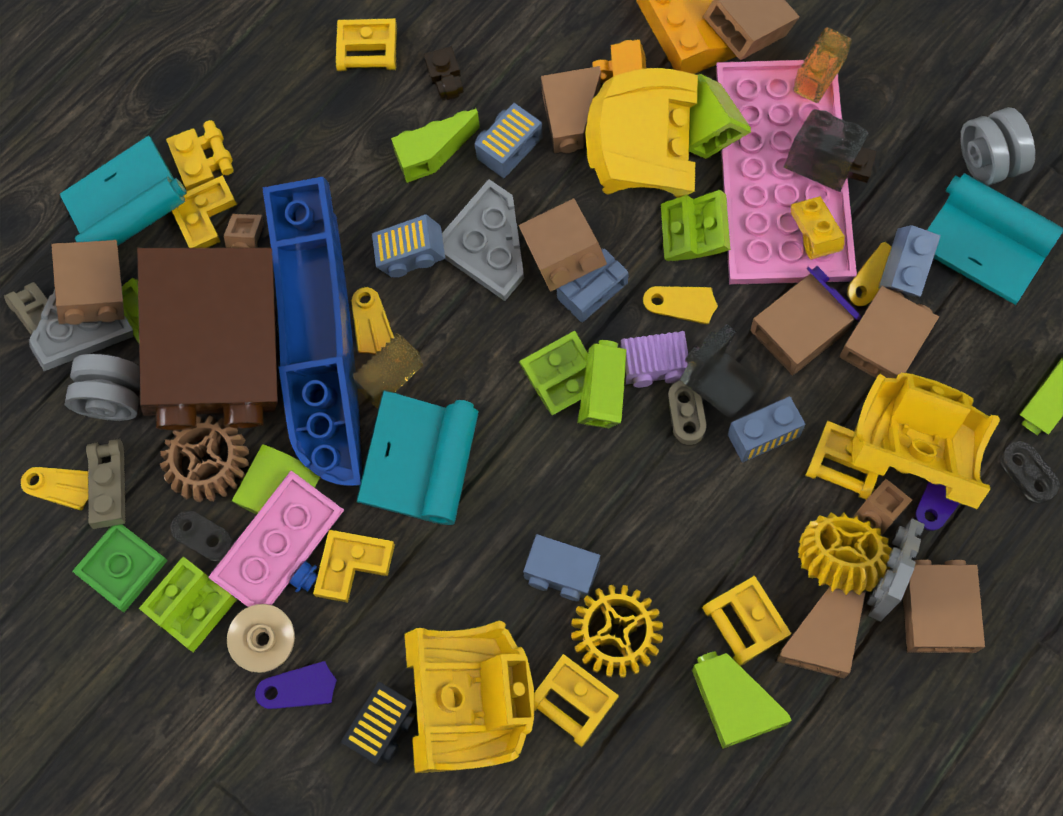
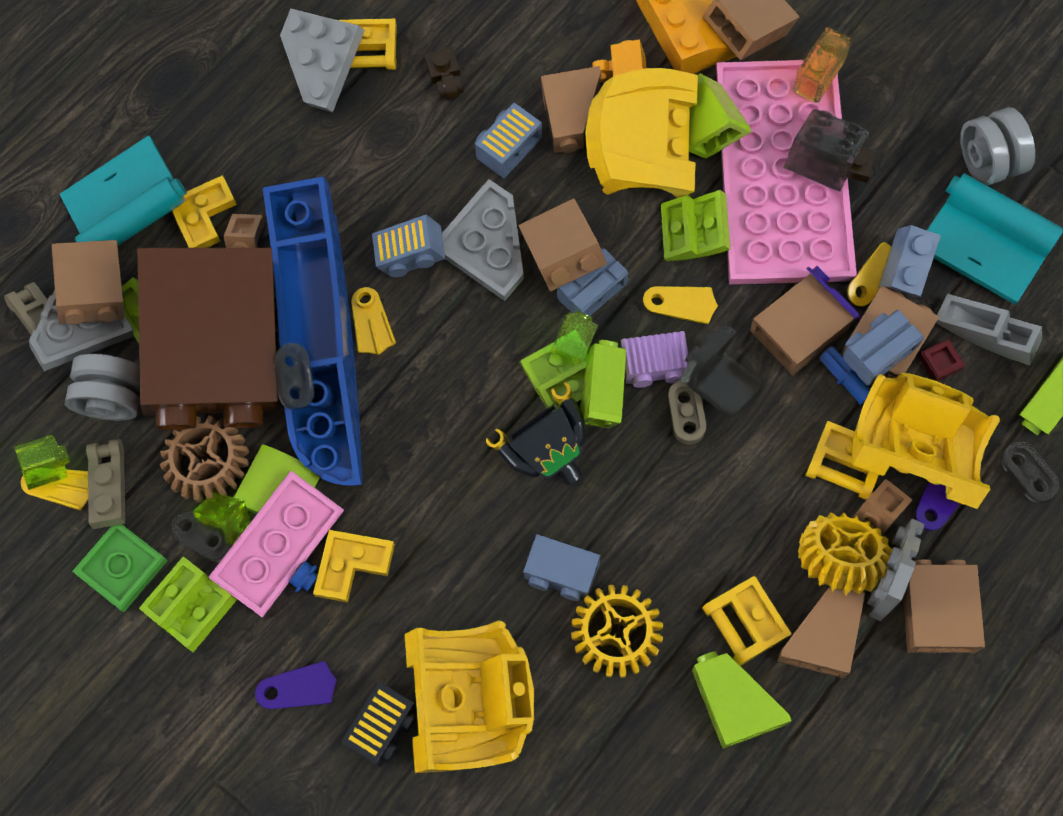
(42, 461): none -> clear neon green brick
(190, 156): yellow plate -> none
(224, 513): none -> clear neon green bracket
(244, 635): tan dish -> none
(295, 377): none -> clear smoke plate
(320, 55): none -> light grey plate
(388, 369): clear yellow brick -> none
(424, 457): teal door -> none
(429, 147): lime slope -> none
(547, 441): none -> black torso
(574, 336): none -> clear neon green brick
(580, 691): yellow plate -> none
(766, 429): sand blue brick -> none
(819, 228): yellow plate -> none
(846, 376): none -> blue axle
(882, 346): none -> sand blue brick
(941, 360): none -> dark red tile
(990, 328): none -> light grey slope

